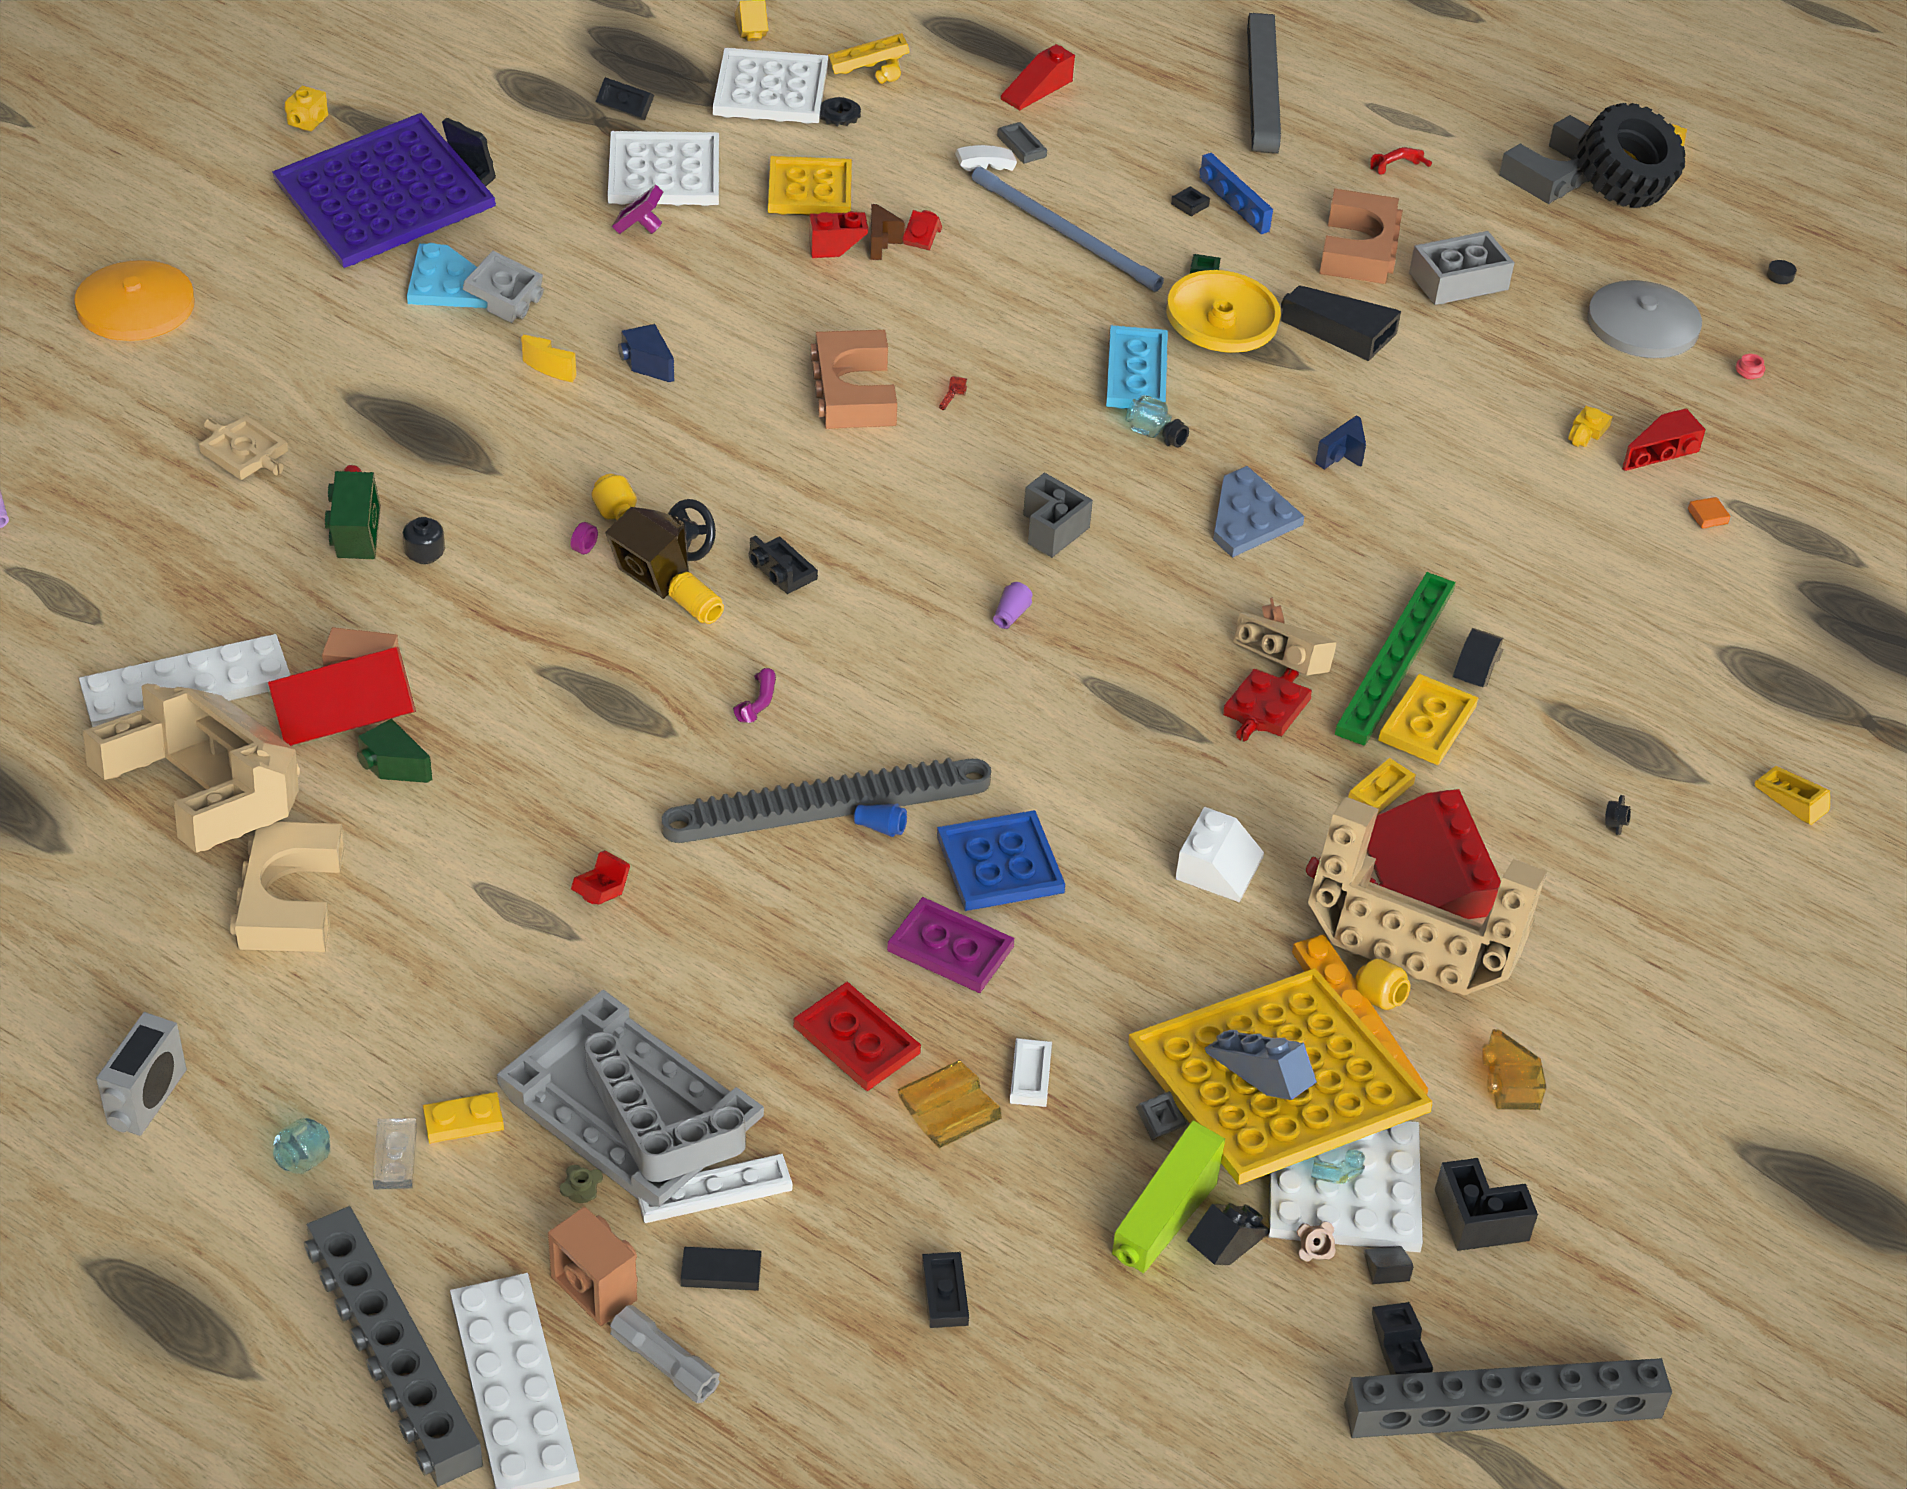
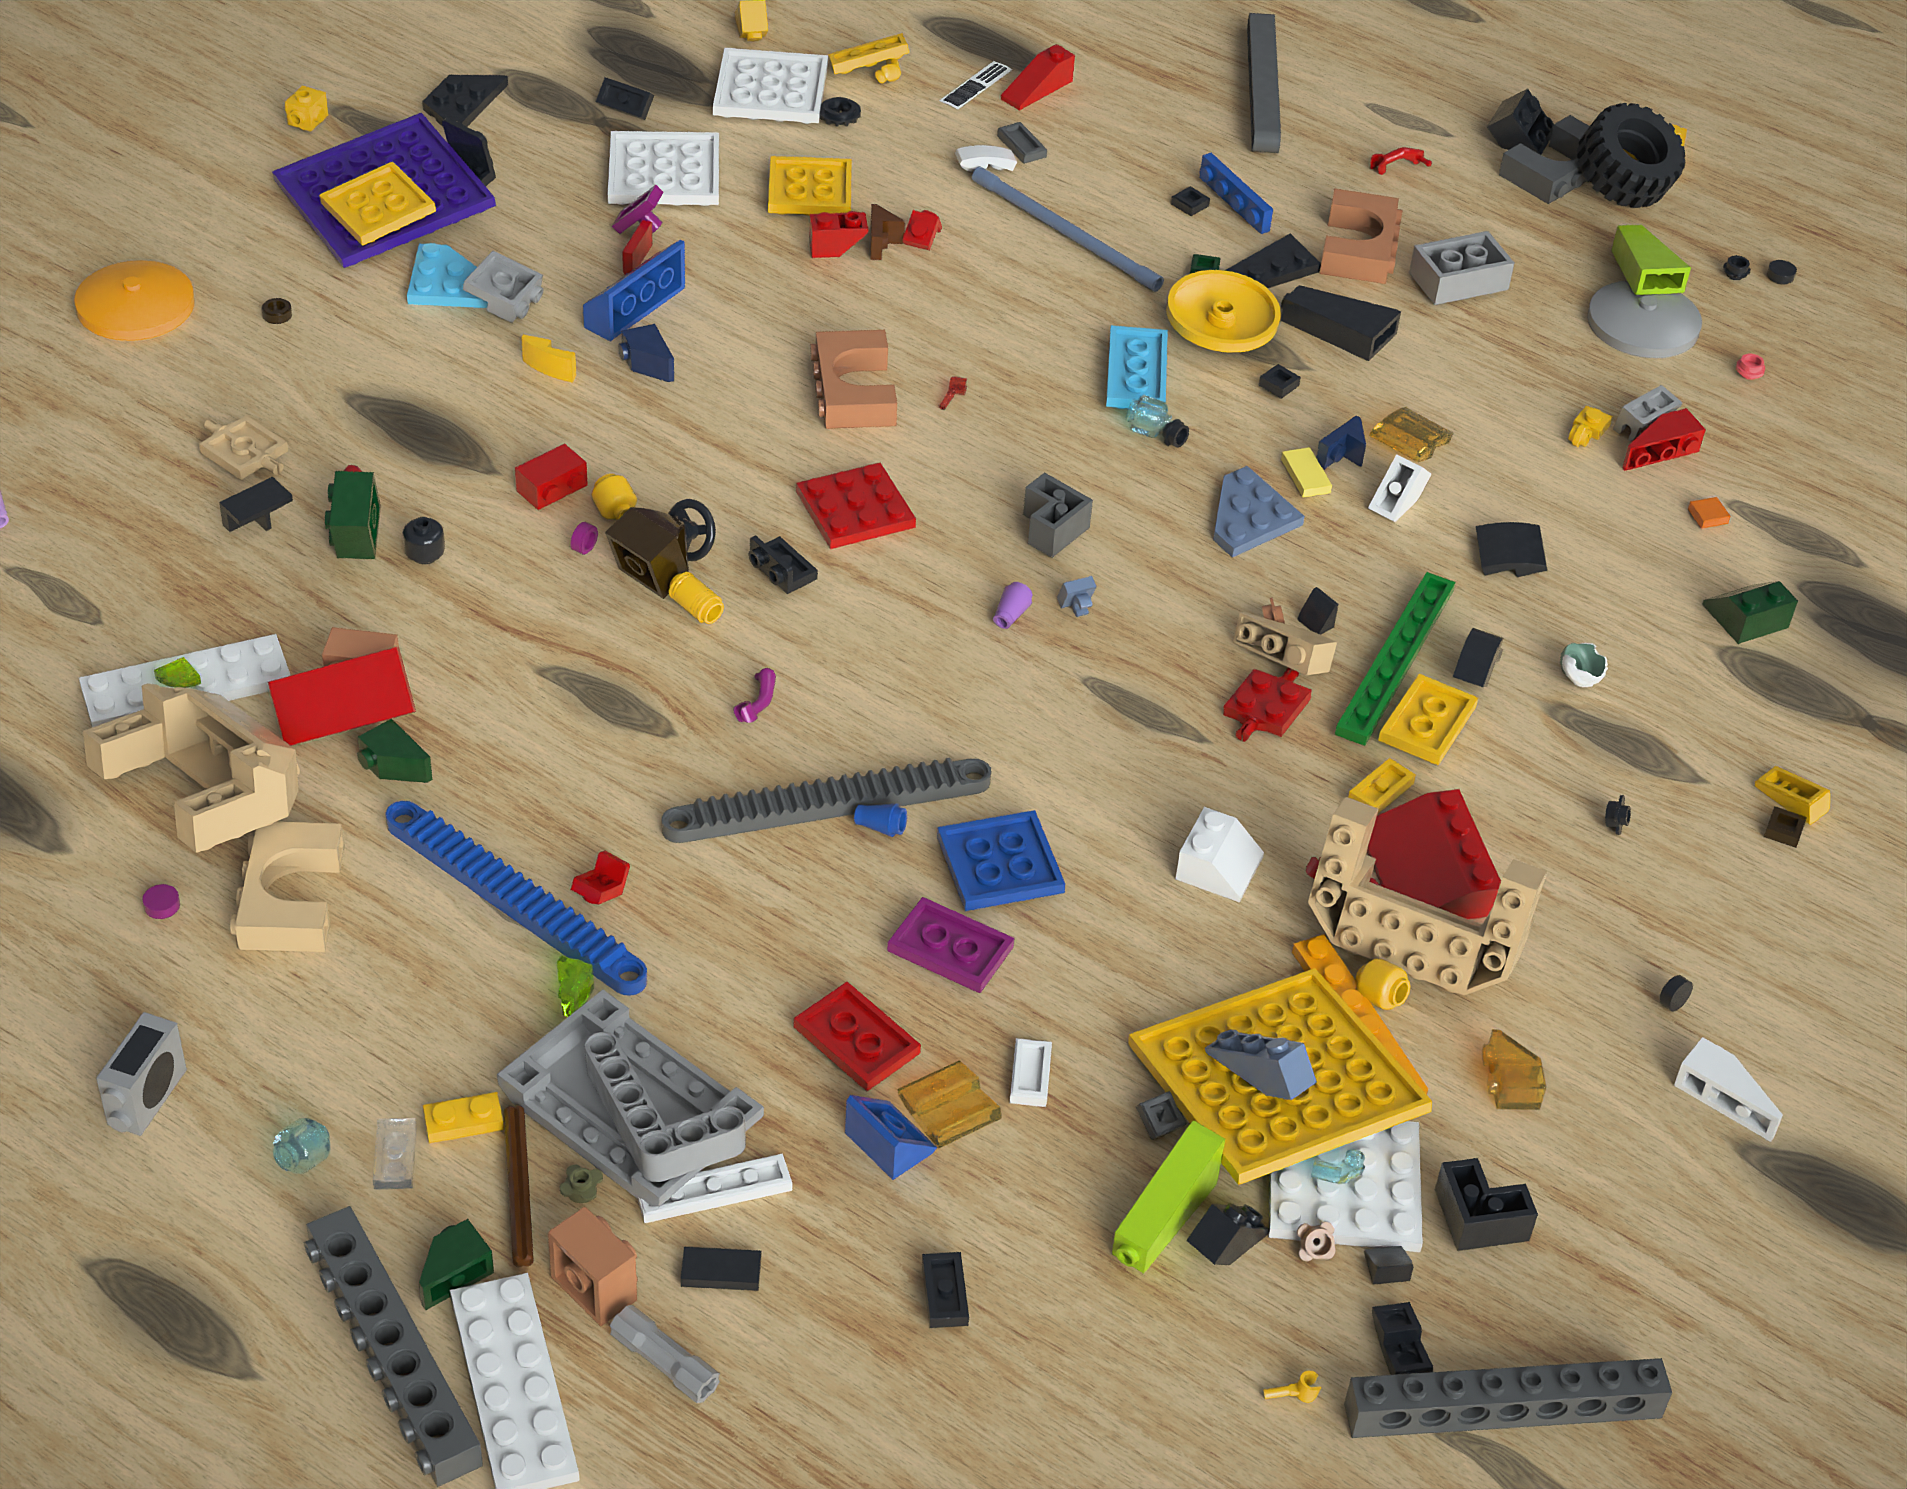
(161, 901): none -> magenta tile
(177, 674): none -> clear neon green tile
(254, 504): none -> black panel
(277, 311): none -> dark brown tile
(377, 203): none -> yellow plate
(454, 1261): none -> dark green slope
(463, 97): none -> black wing
(516, 896): none -> blue gear
(518, 1186): none -> reddish brown axle
(551, 476): none -> red brick
(576, 983): none -> clear neon green bracket
(637, 247): none -> red tile
(637, 293): none -> blue slope
(855, 505): none -> red plate
(885, 1135): none -> blue slope
(976, 85): none -> sticker
(1077, 594): none -> sand blue tile
(1278, 263): none -> black wing
(1279, 381): none -> black plate
(1300, 1389): none -> yellow hand
(1306, 472): none -> light yellow tile
(1318, 612): none -> black slope
(1399, 488): none -> white slope
(1411, 434): none -> clear yellow slope
(1511, 547): none -> black slope
(1521, 121): none -> black slope
(1583, 664): none -> hair
(1646, 410): none -> light grey hinge
(1648, 262): none -> lime slope
(1676, 993): none -> black tile
(1726, 1086): none -> white slope
(1737, 267): none -> black plate
(1753, 610): none -> dark green slope
(1785, 827): none -> dark brown tile

